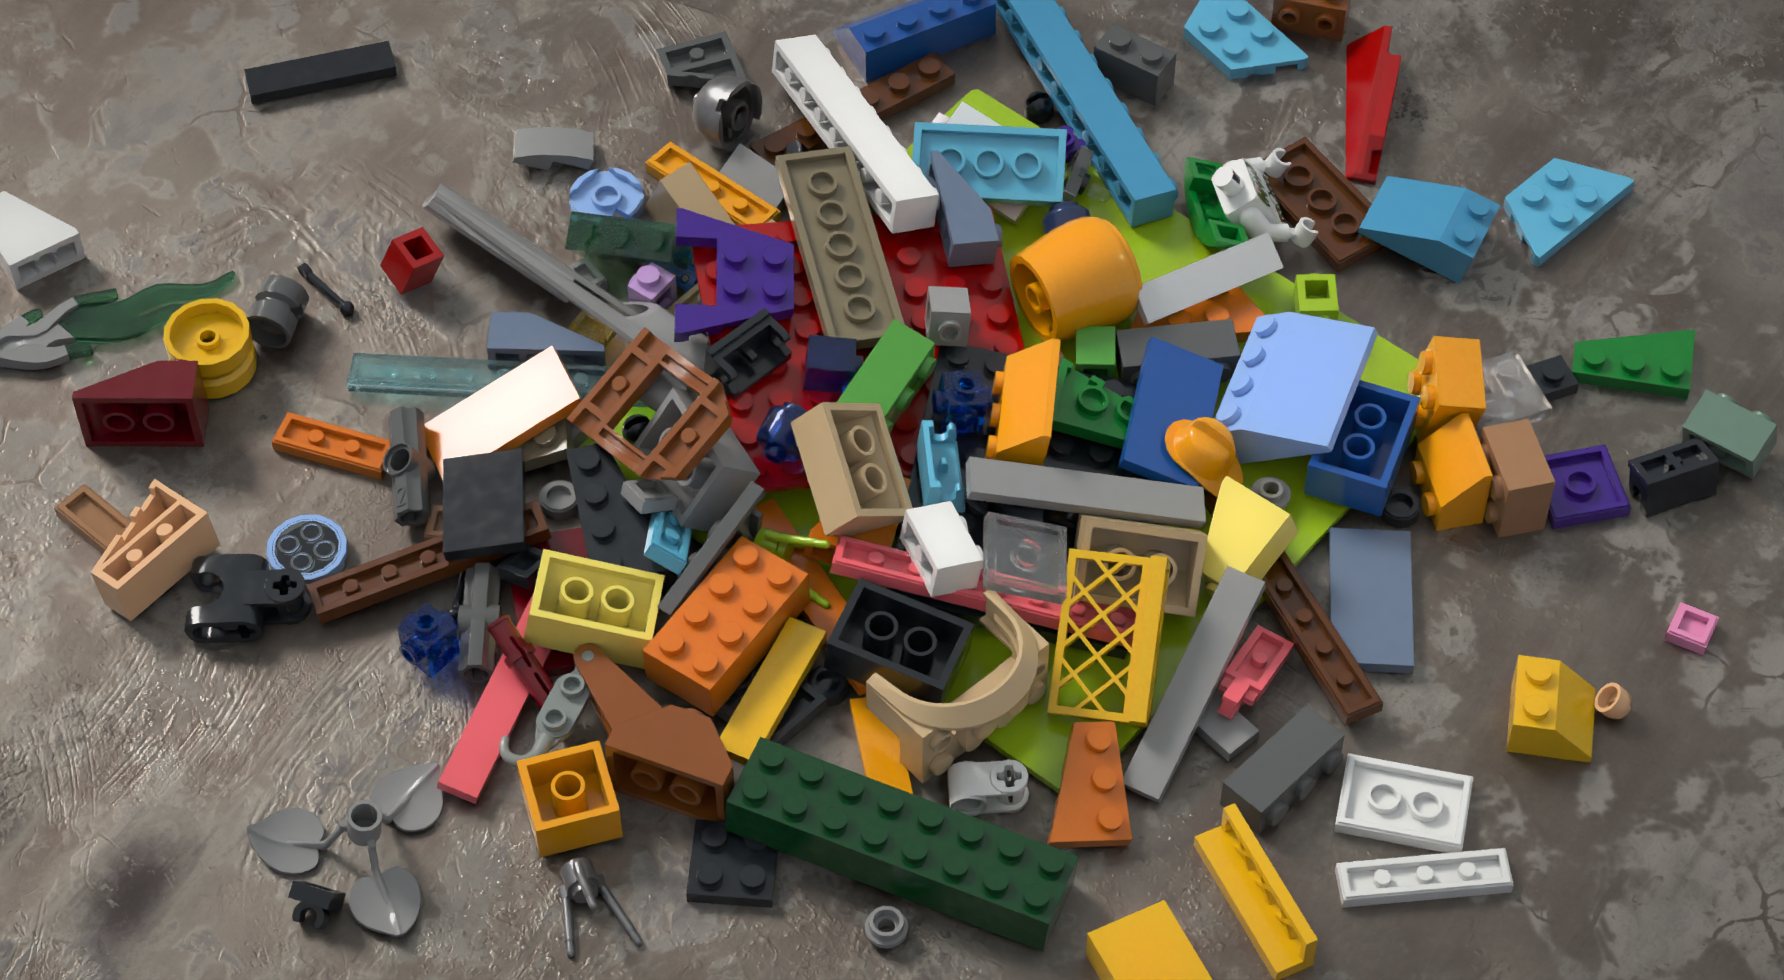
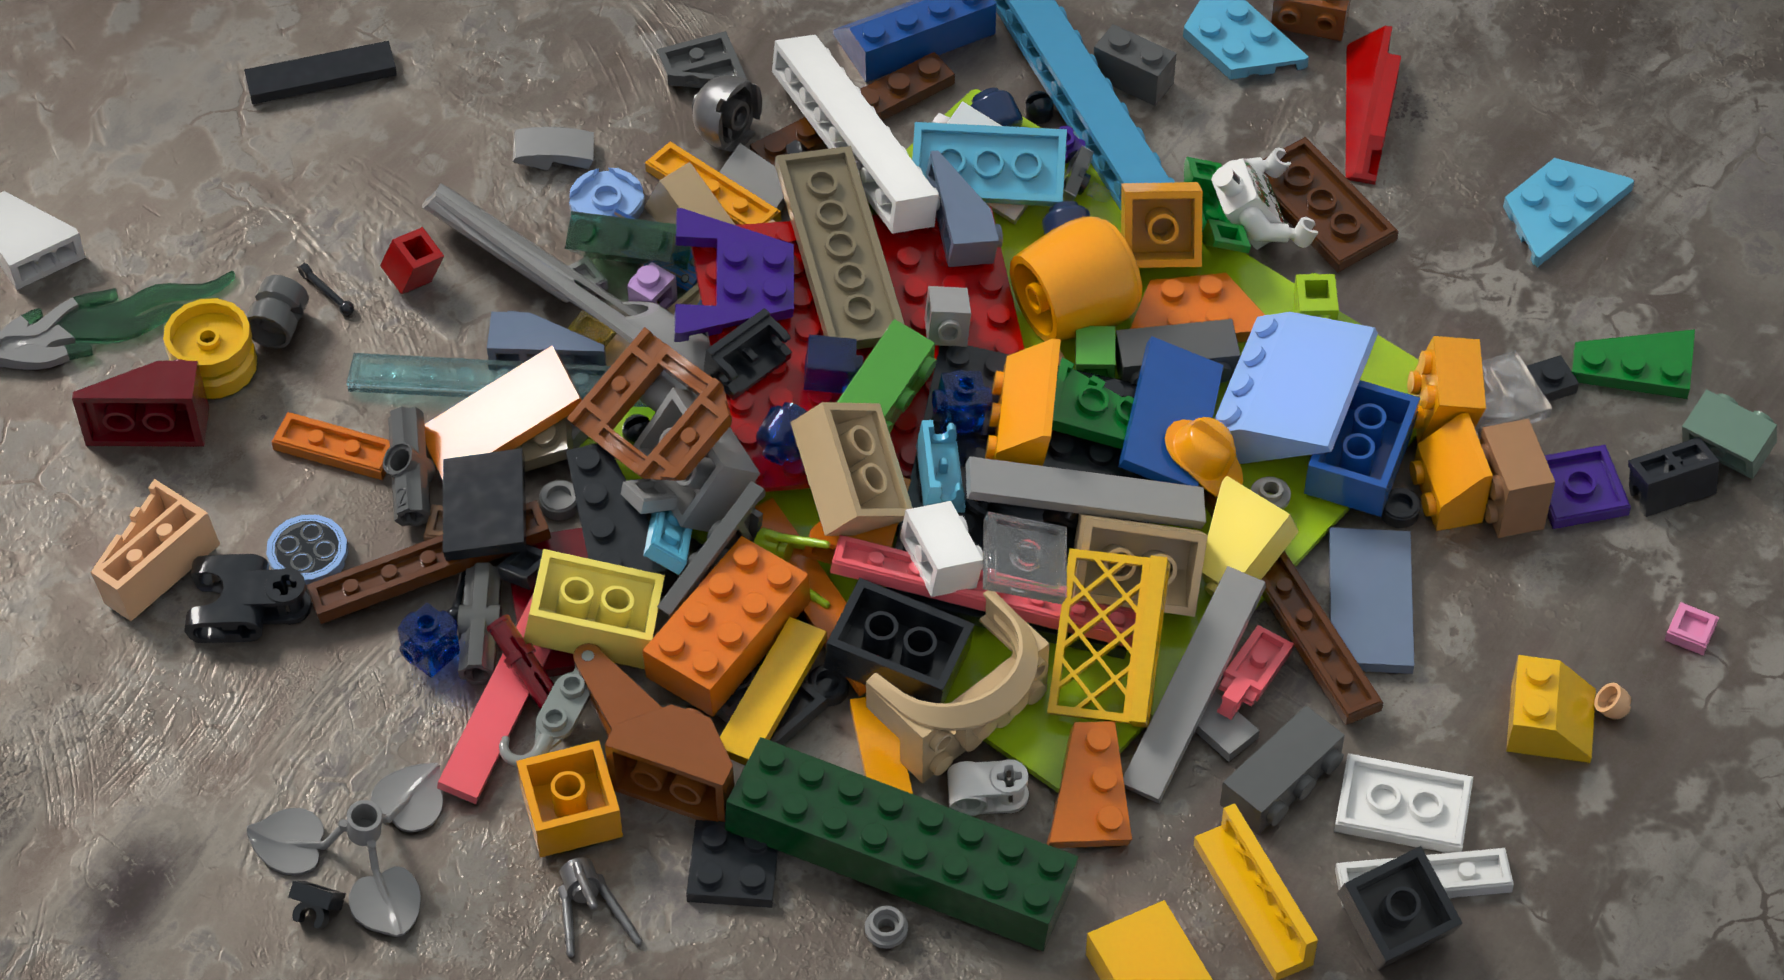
(92, 517): medium nougat tile -> none
(998, 106): none -> dark blue head
(1163, 223): none -> light orange brick
(1208, 278): white tile -> none
(1399, 907): none -> black brick
(1430, 223): dark azure slope -> none

